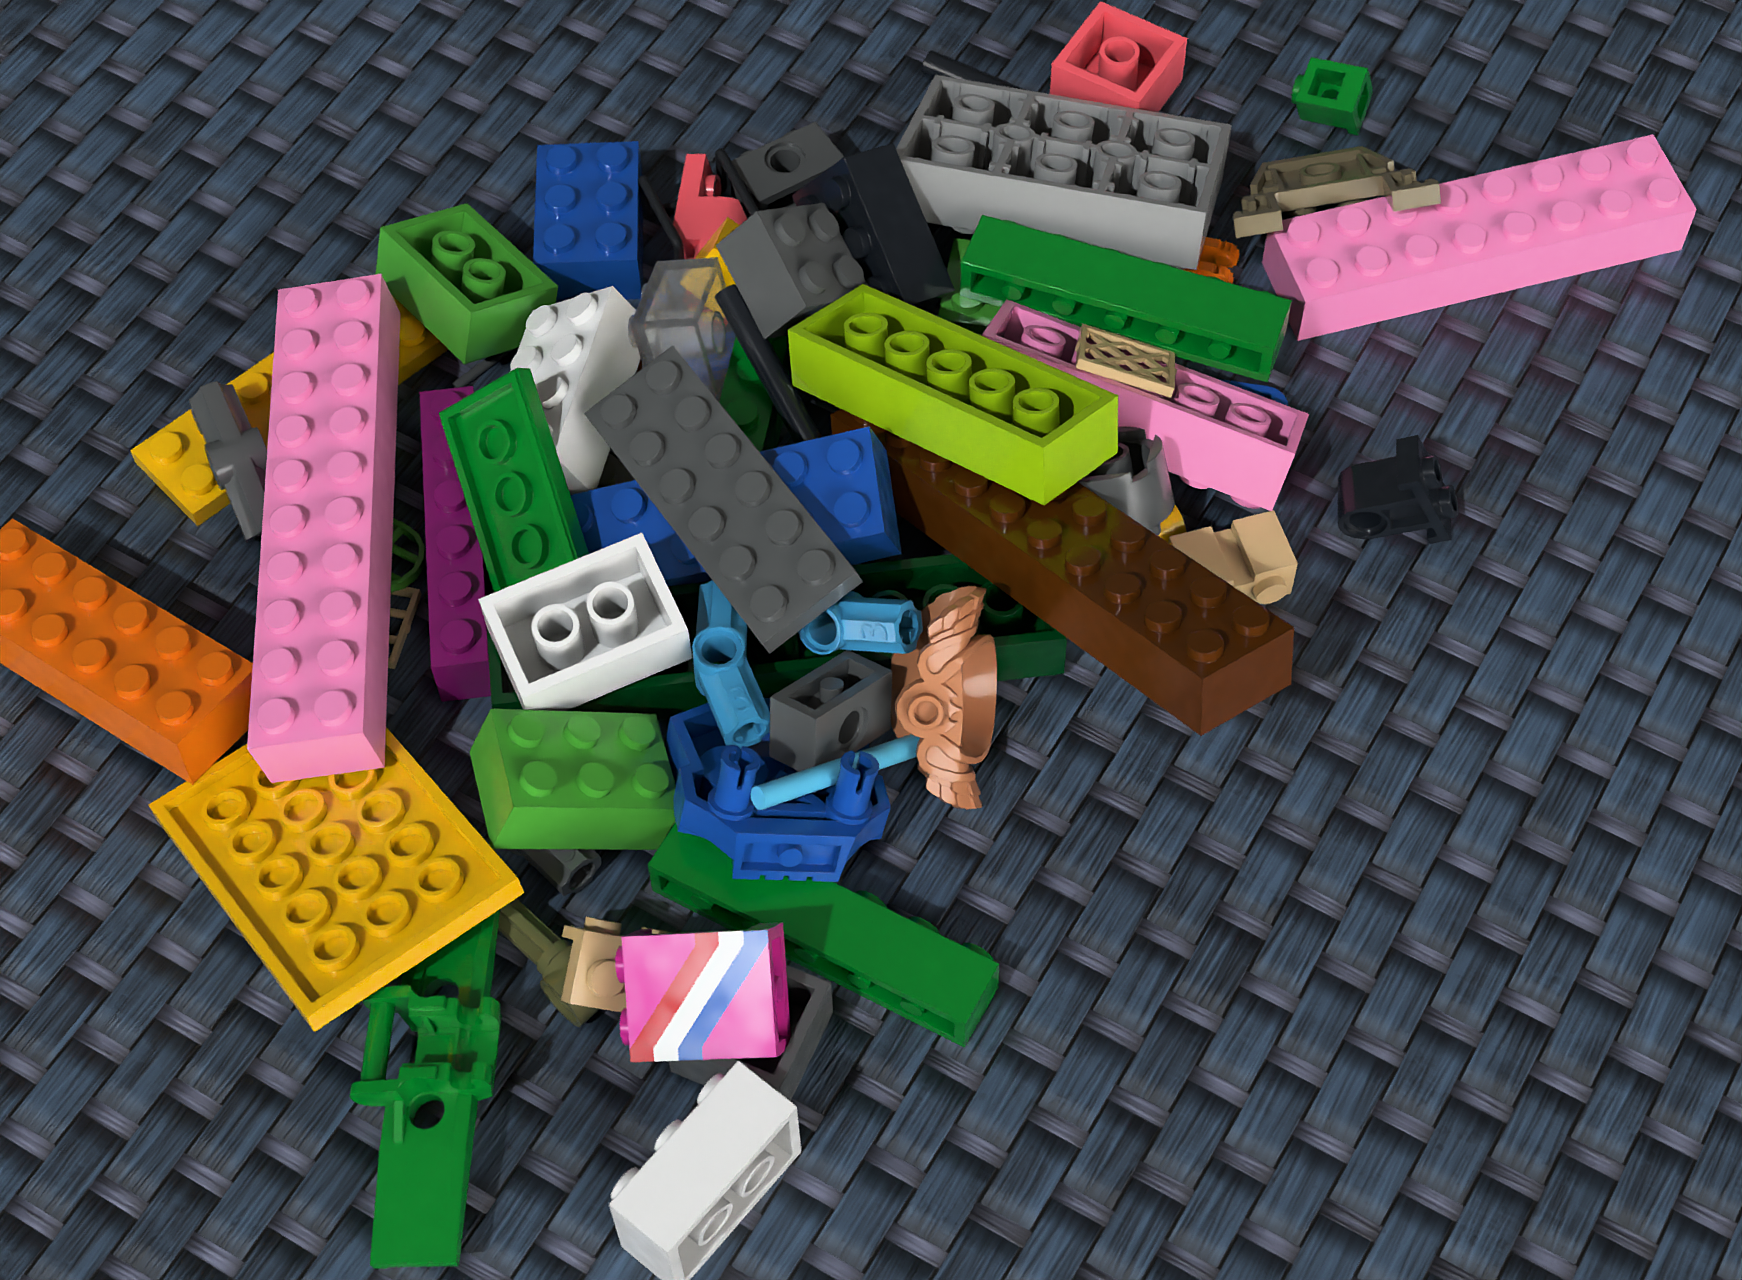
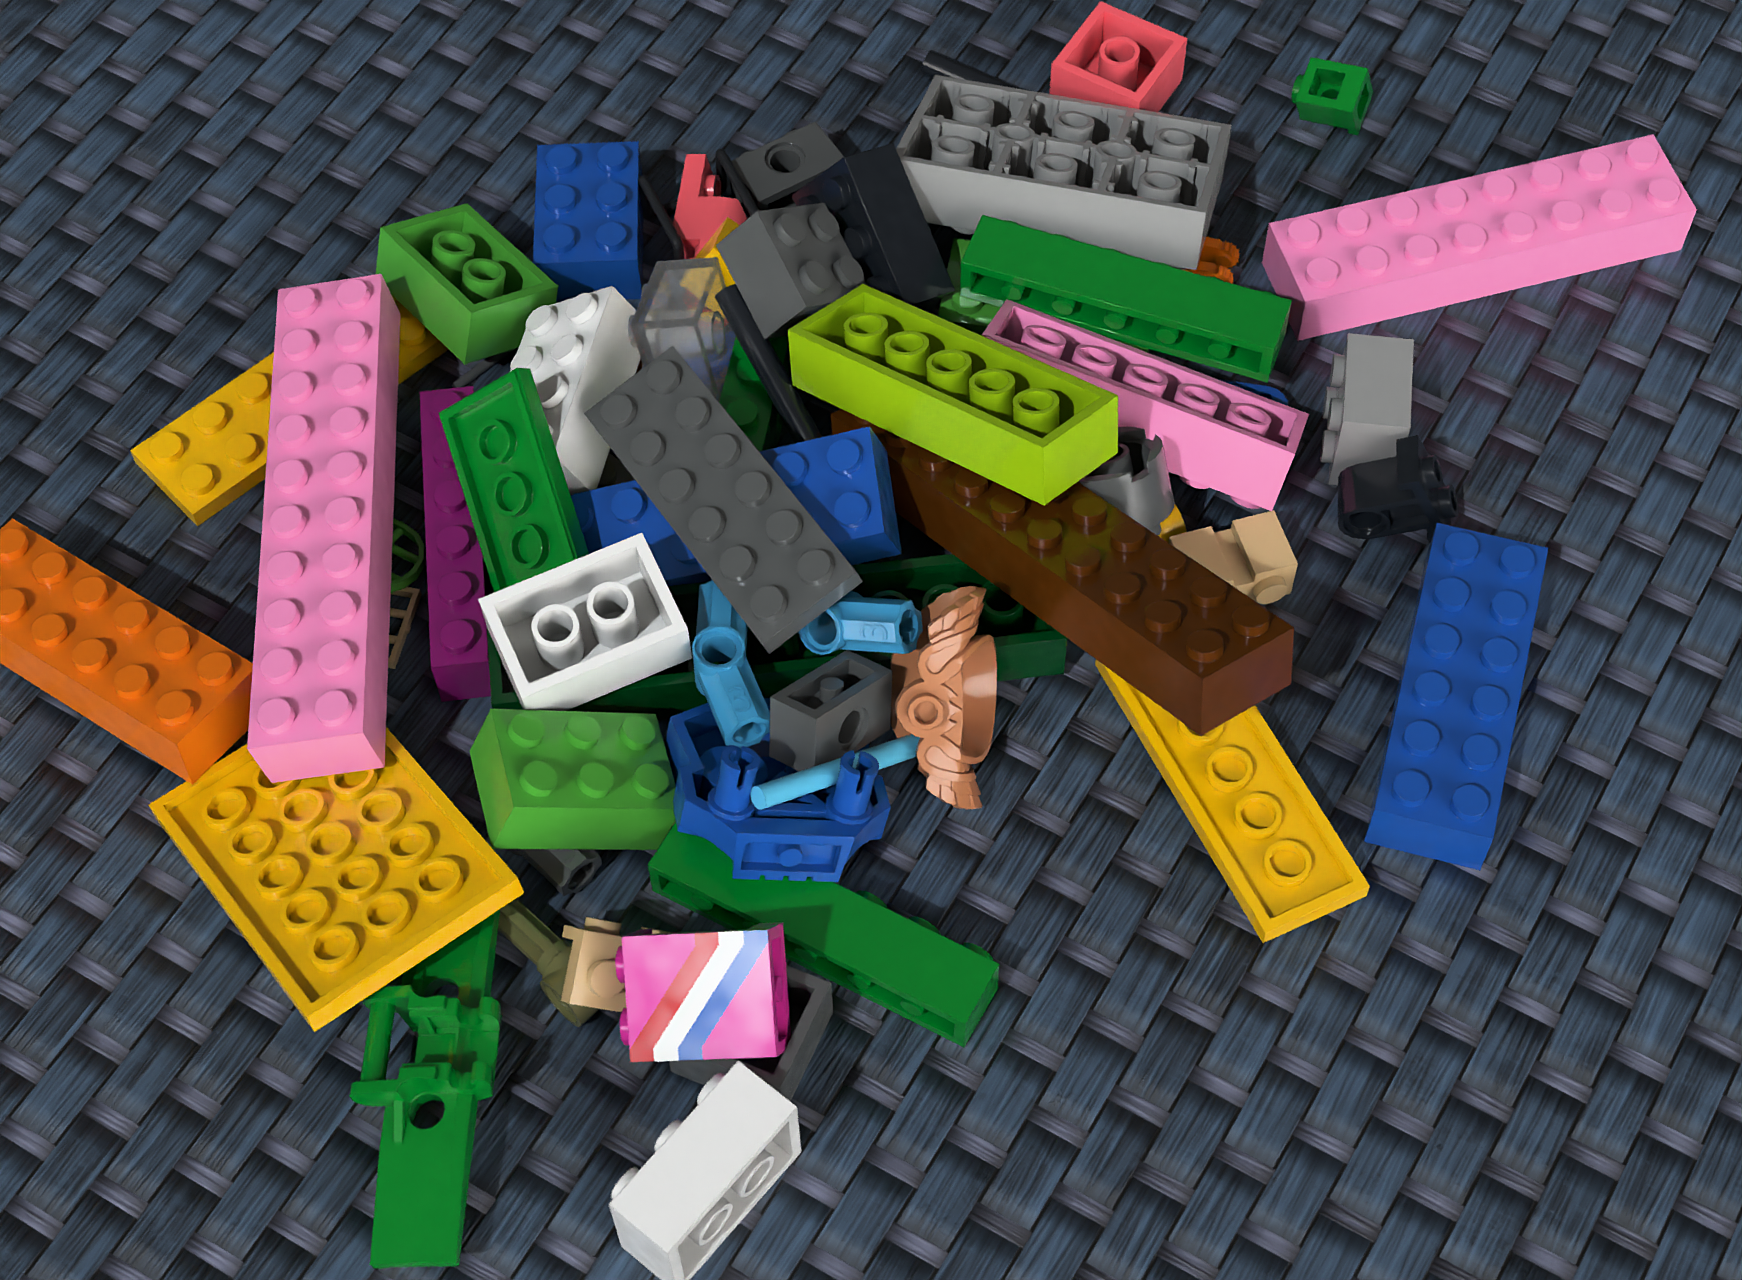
(234, 453): dark grey piece -> none
(1110, 366): tan window -> none
(1248, 813): none -> yellow plate
(1323, 179): dark tan wing -> none
(1367, 401): none -> light grey brick
(1457, 697): none -> blue brick

